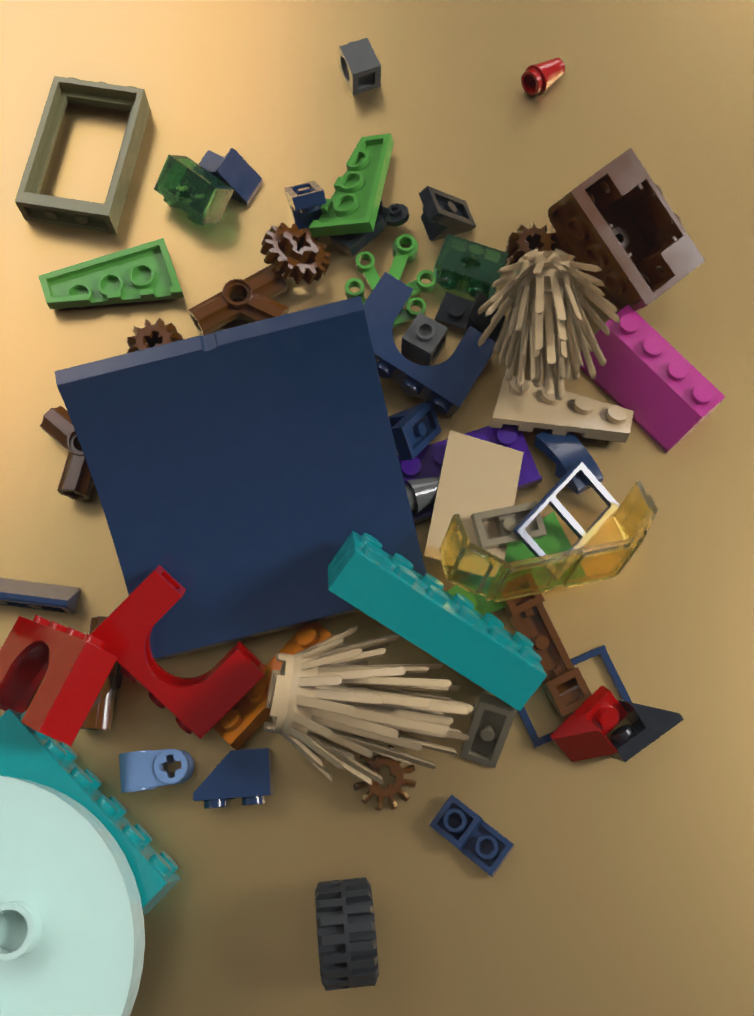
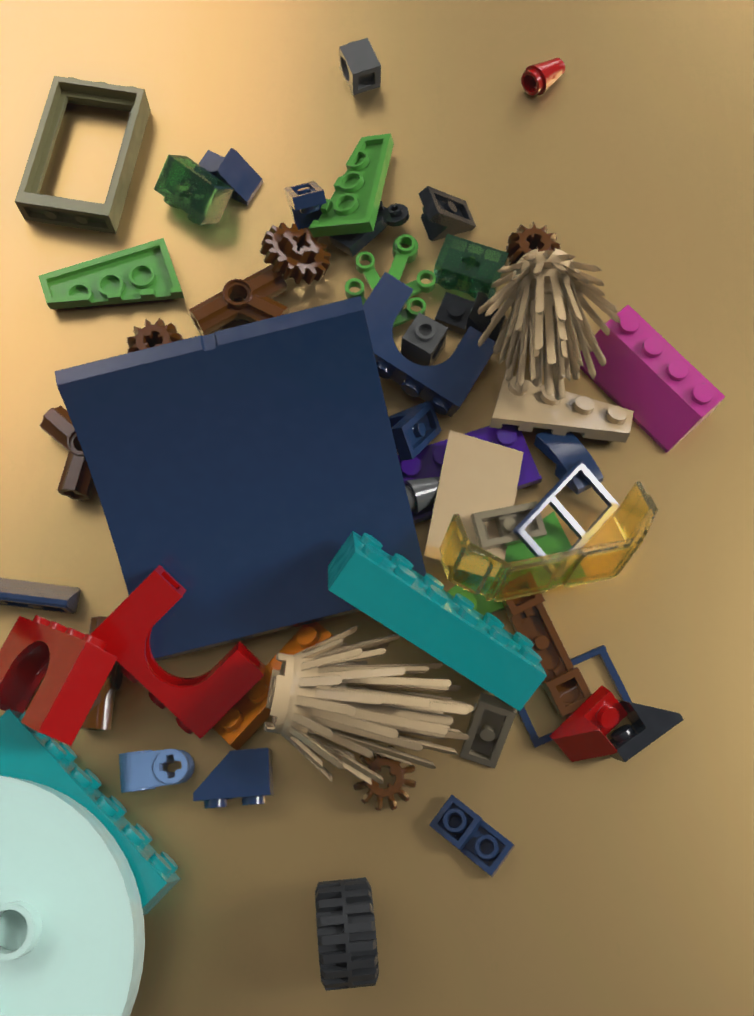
(625, 230): reddish brown brick -> none

